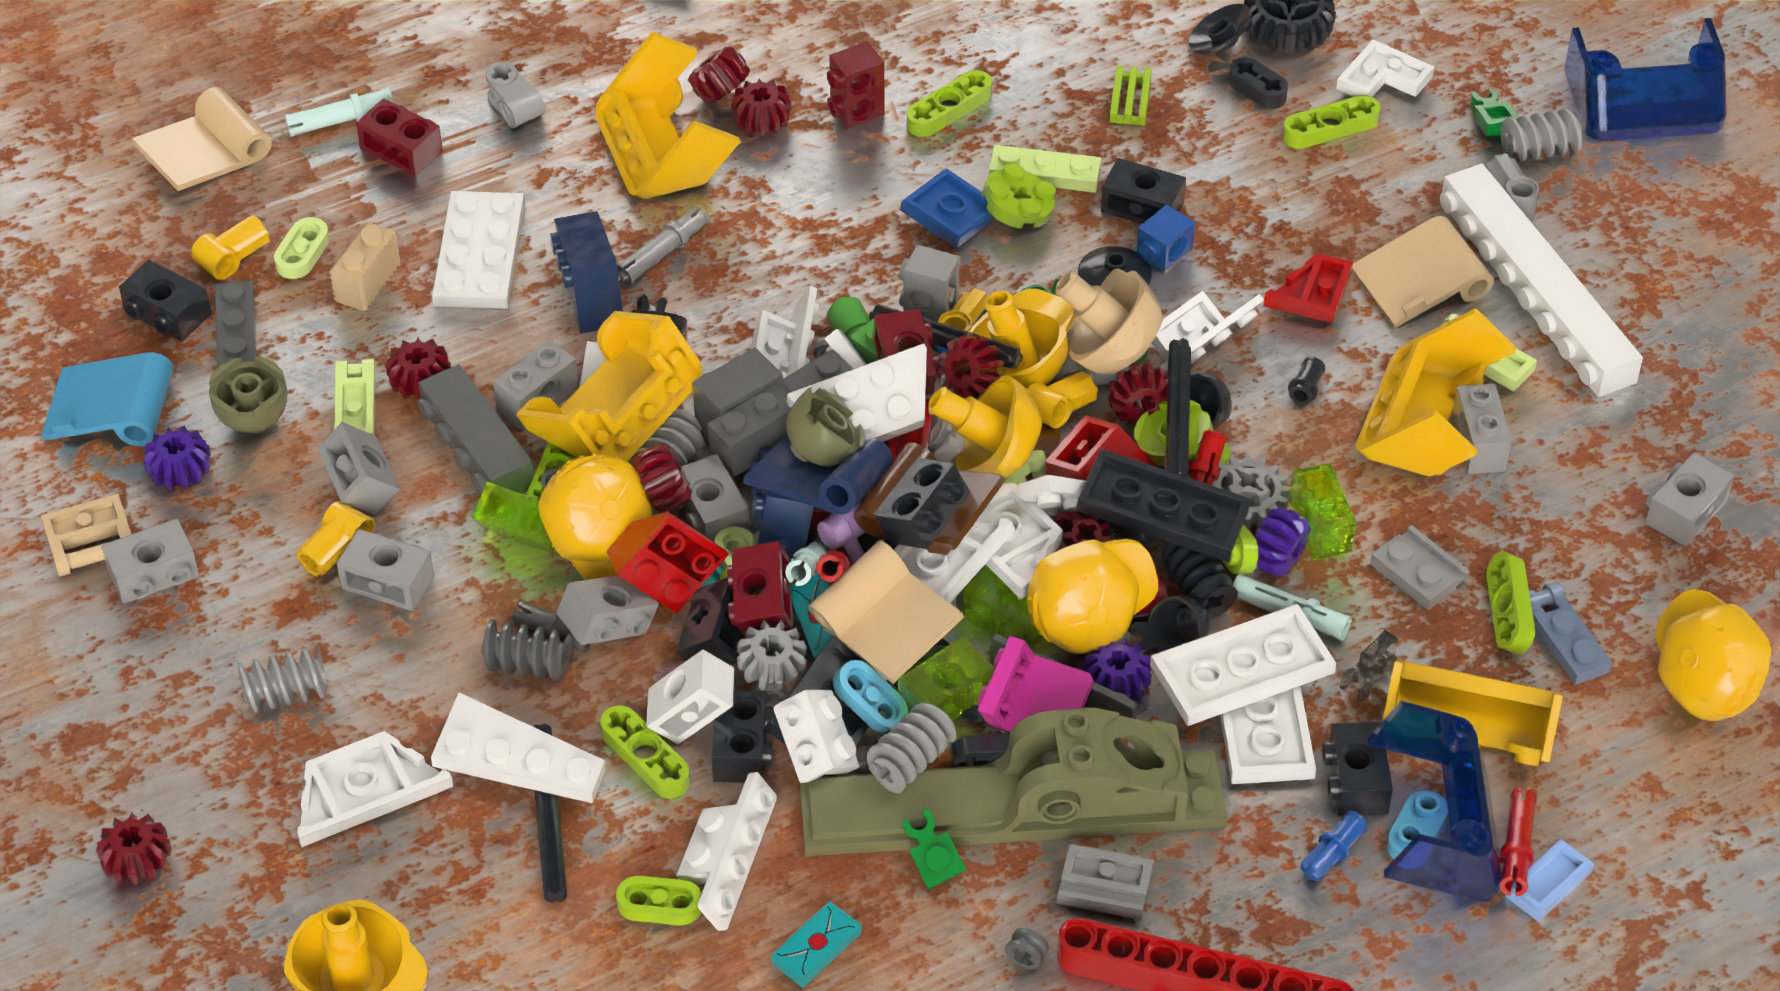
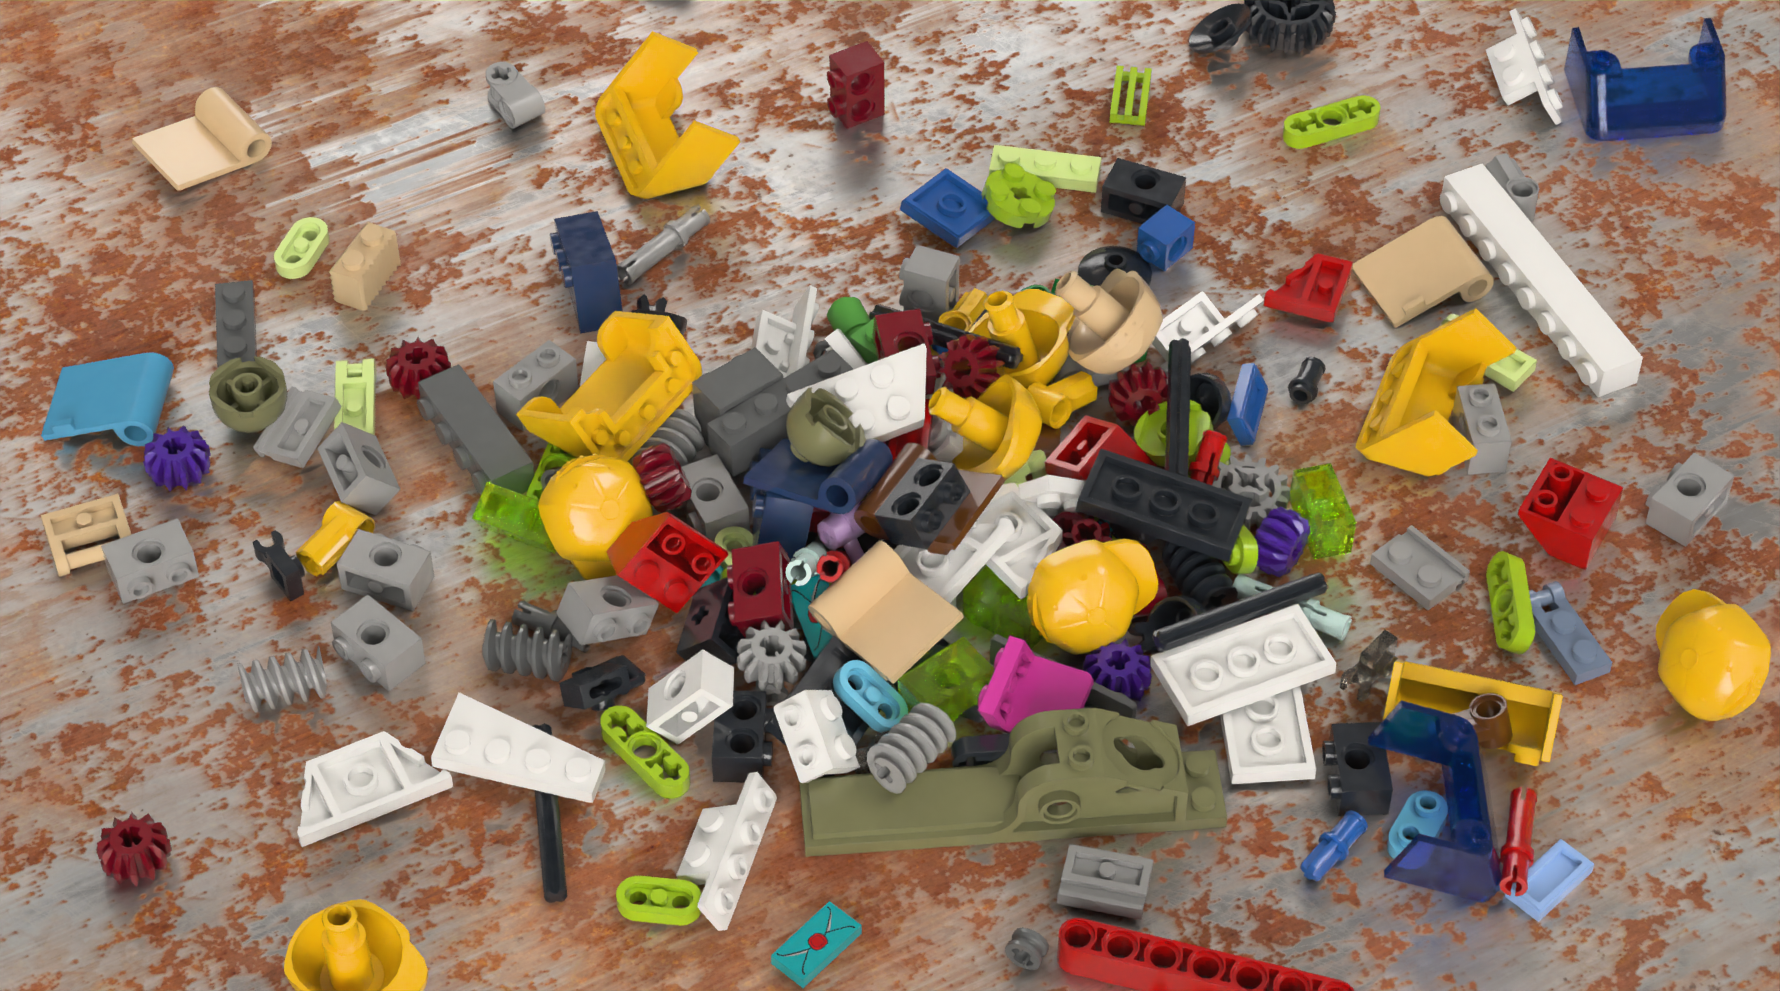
(165, 300): black brick -> none
(223, 253): yellow piece -> none
(283, 568): none -> black plate
(299, 427): none -> light grey plate
(335, 112): light aqua pin -> none
(377, 643): none -> light grey brick
(399, 137): dark red brick -> none
(478, 250): white plate -> none
(601, 684): none -> black piece
(719, 75): dark red gear -> none
(761, 107): dark red gear -> none
(930, 116): lime beam -> none
(935, 856): green plate -> none
(1239, 612): none -> black axle
(1247, 404): none -> blue tile
(1258, 82): black beam -> none
(1382, 65): white plate -> none
(1490, 720): none -> reddish brown piece
(1491, 113): green plate -> none
(1520, 70): none -> white bracket
(1541, 132): light grey piece -> none
(1570, 512): none -> red slope

